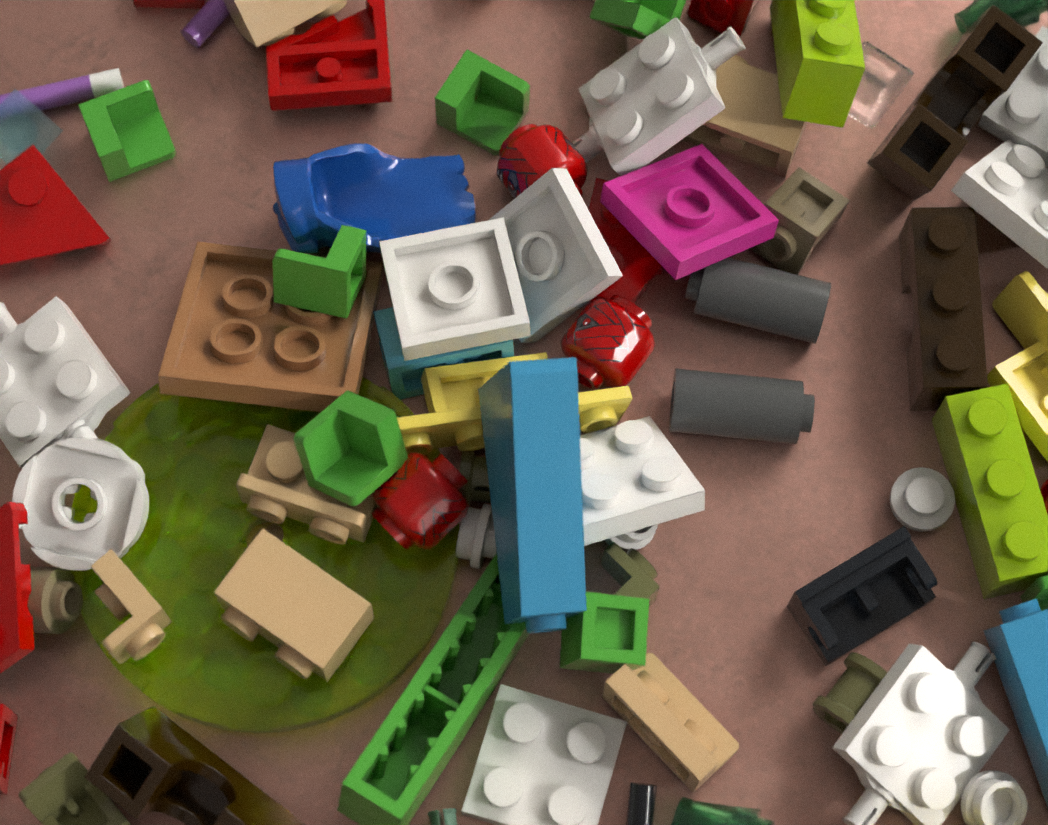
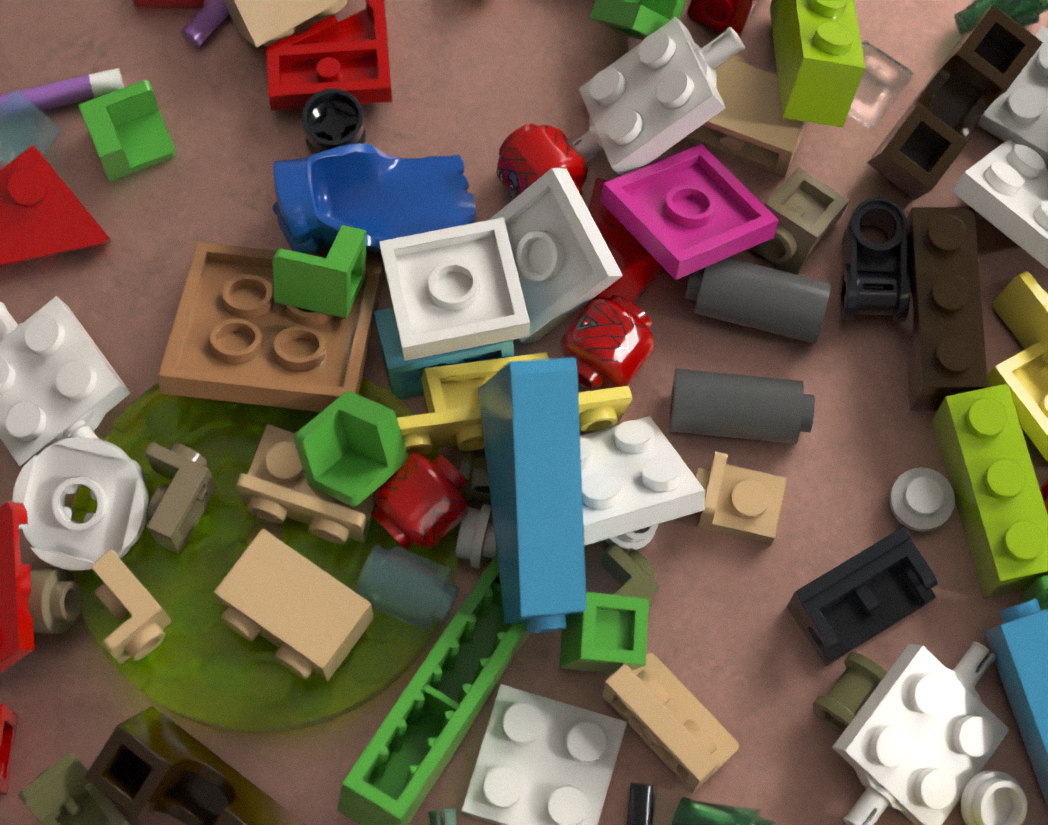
(178, 507): none -> dark tan bracket
(332, 115): none -> black wheel
(408, 586): none -> clear light blue brick
(482, 102): bright green panel -> none
(740, 500): none -> tan bracket
(875, 274): none -> black piece

